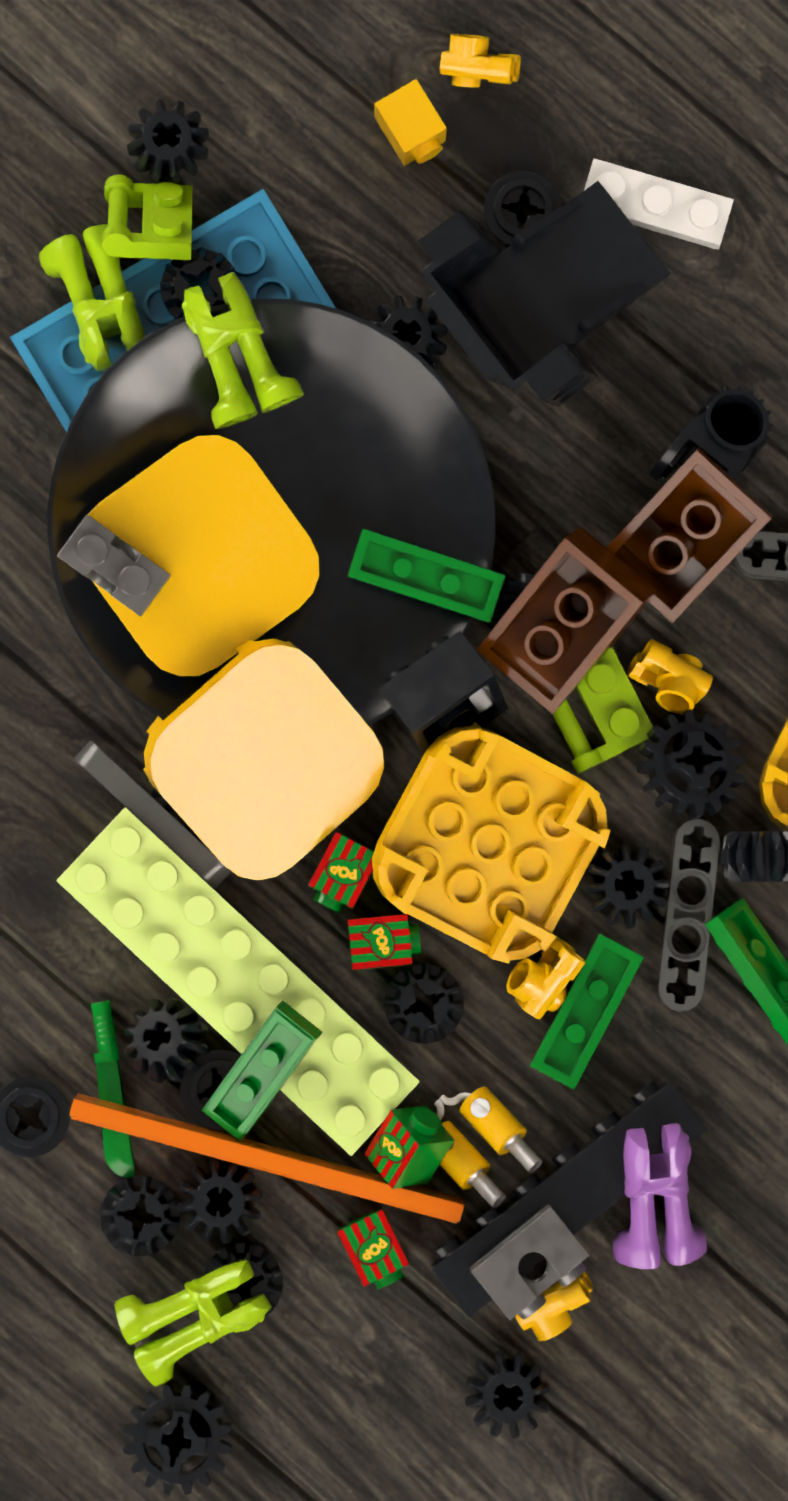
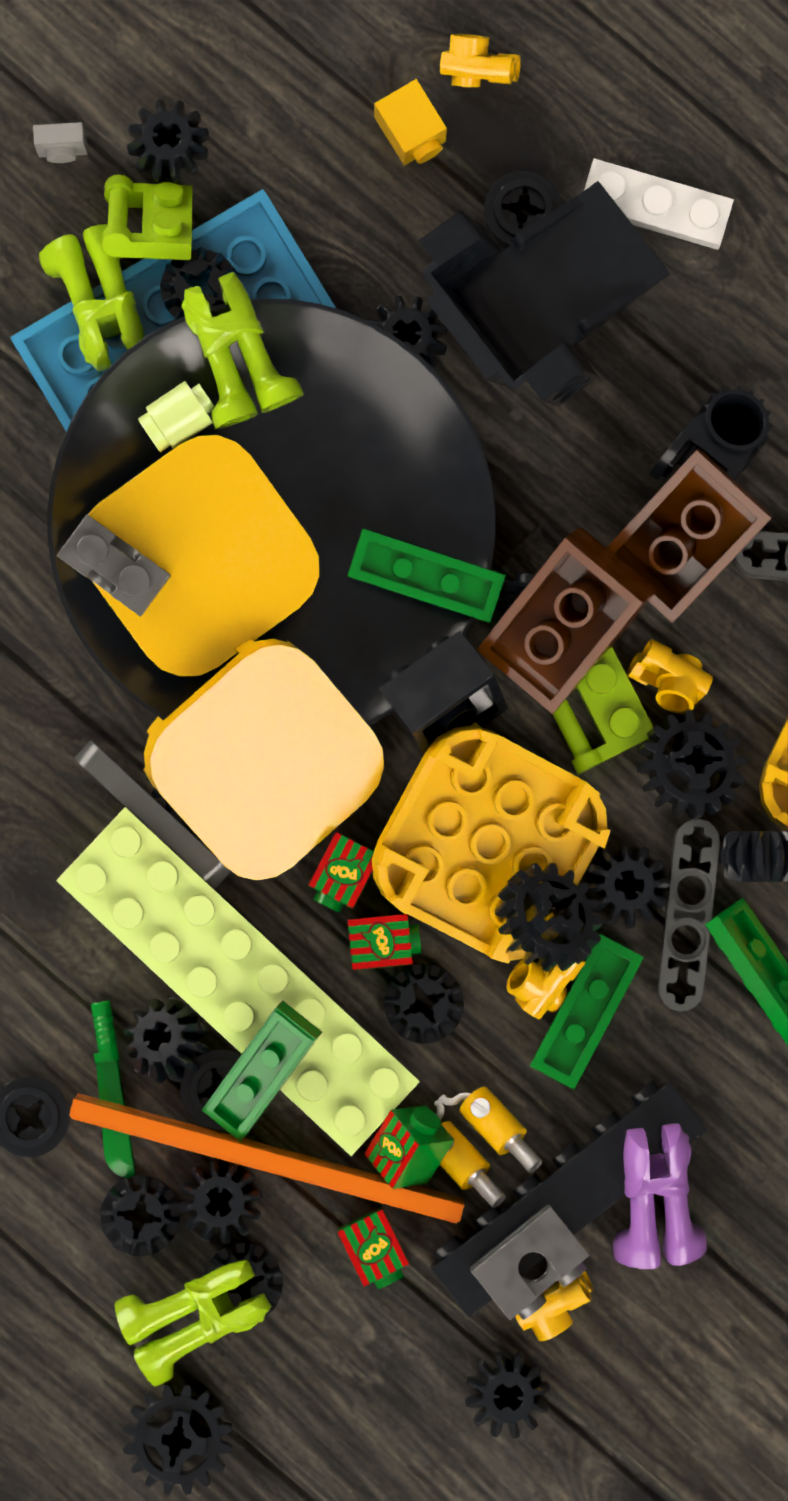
(60, 141): none -> light grey plate
(177, 416): none -> yellowish green brick
(563, 938): none -> black gear

